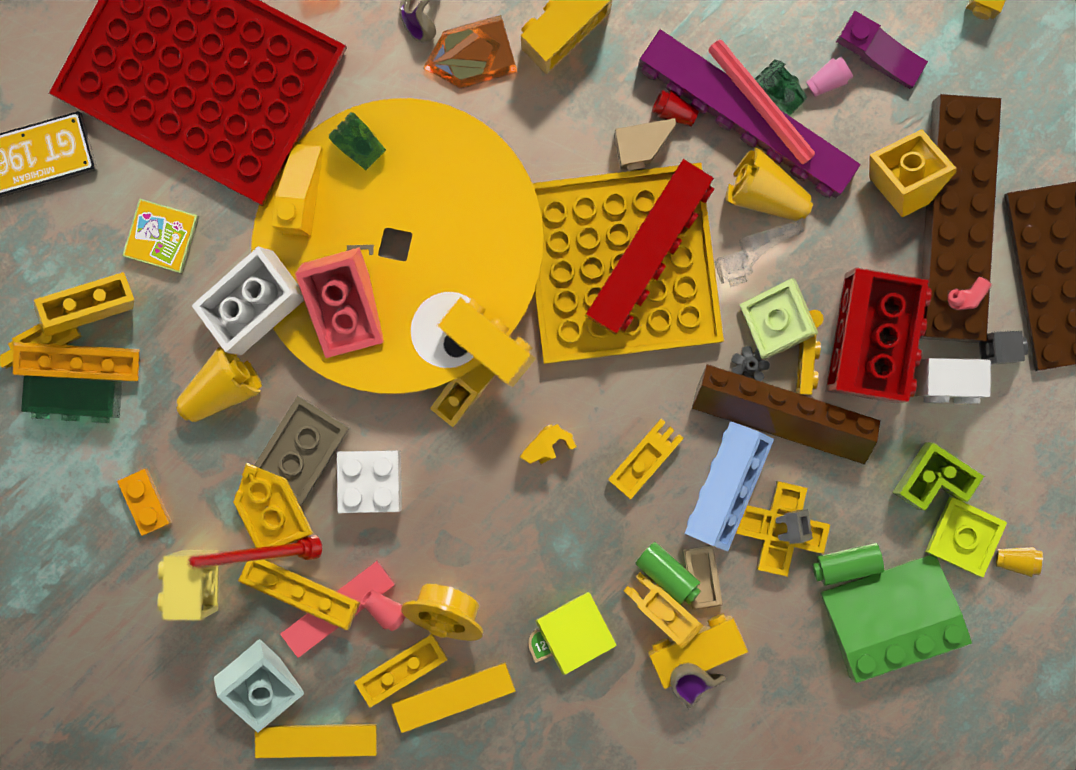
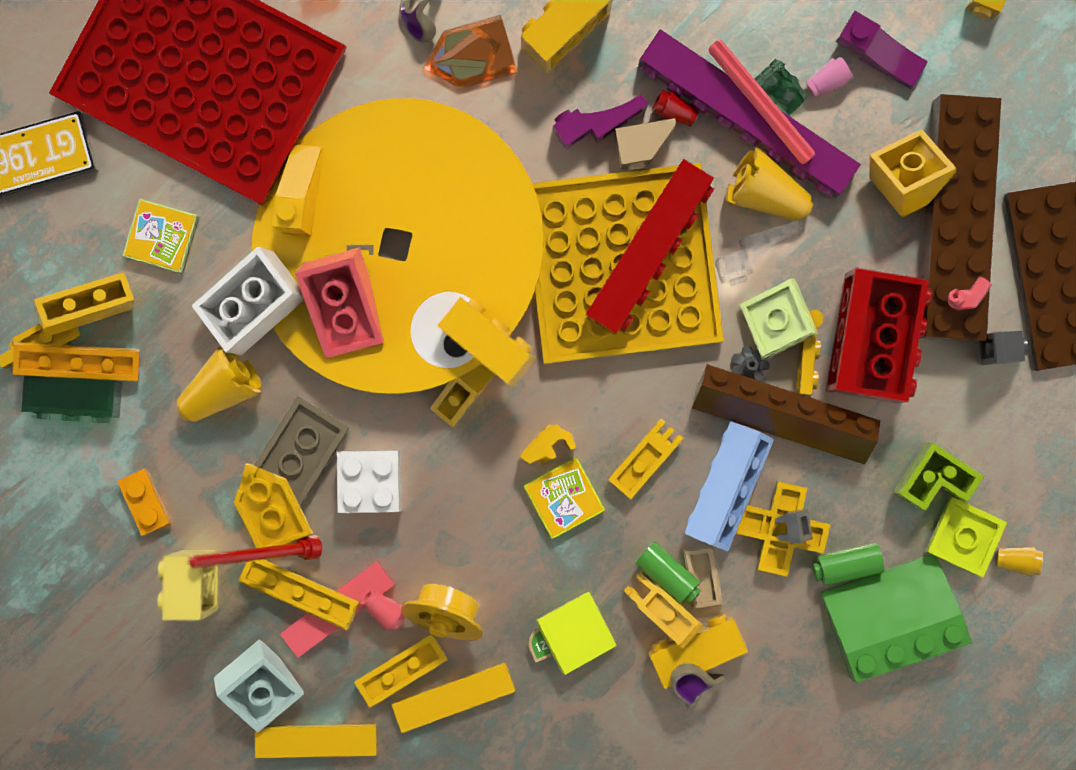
(357, 141): clear green hand -> none
(564, 497): none -> tile
(575, 126): none -> magenta slope
(953, 378): white brick -> none

